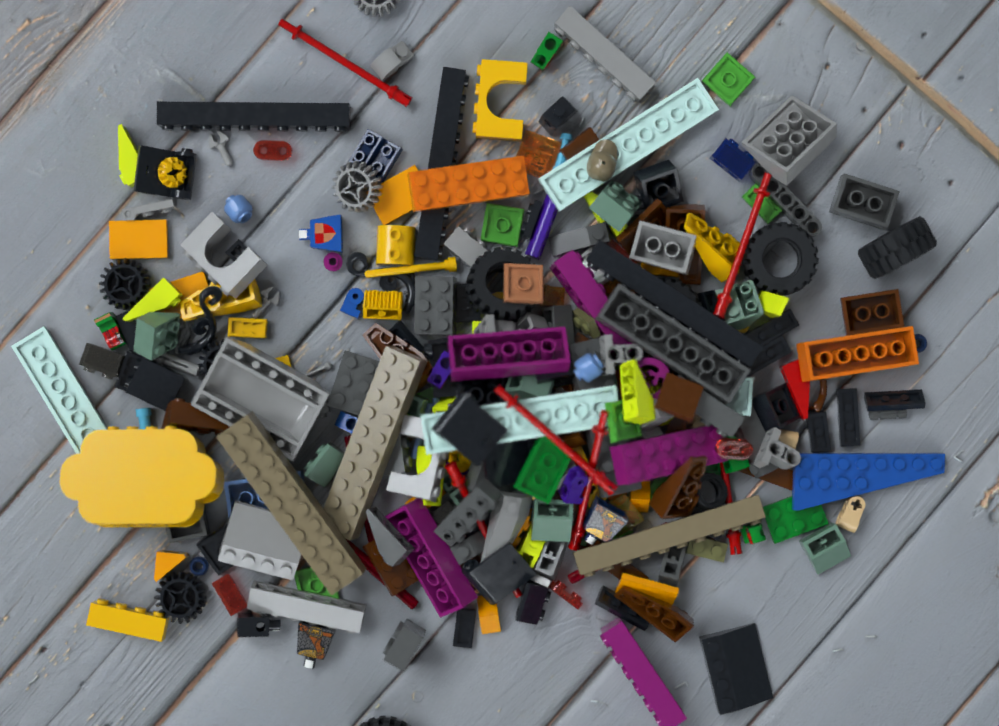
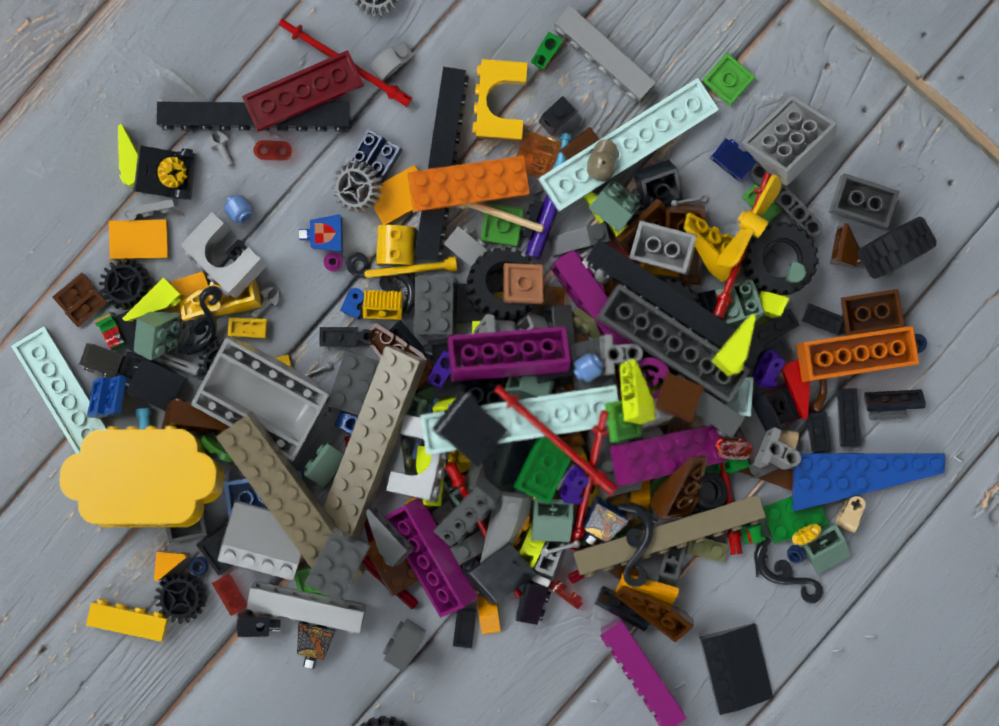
(79, 299): none -> reddish brown slope
(106, 397): none -> blue slope
(213, 446): none -> bright green tile
(302, 91): none -> dark red plate
(337, 564): none -> dark grey brick
(342, 336): none -> black plate
(504, 215): none -> tan piece
(545, 552): none -> light grey hinge
(642, 545): none -> black plant
(702, 198): none -> light grey hinge
(735, 350): none -> neon yellow slope
(751, 224): none -> yellow piece
(768, 369): none -> dark purple leg
(784, 579): none -> black plant
(795, 272): none -> sand green brick
(796, 554): none -> dark blue plate
(806, 534): none -> yellow gear
(822, 319): none -> black plate
(845, 247): none -> reddish brown slope

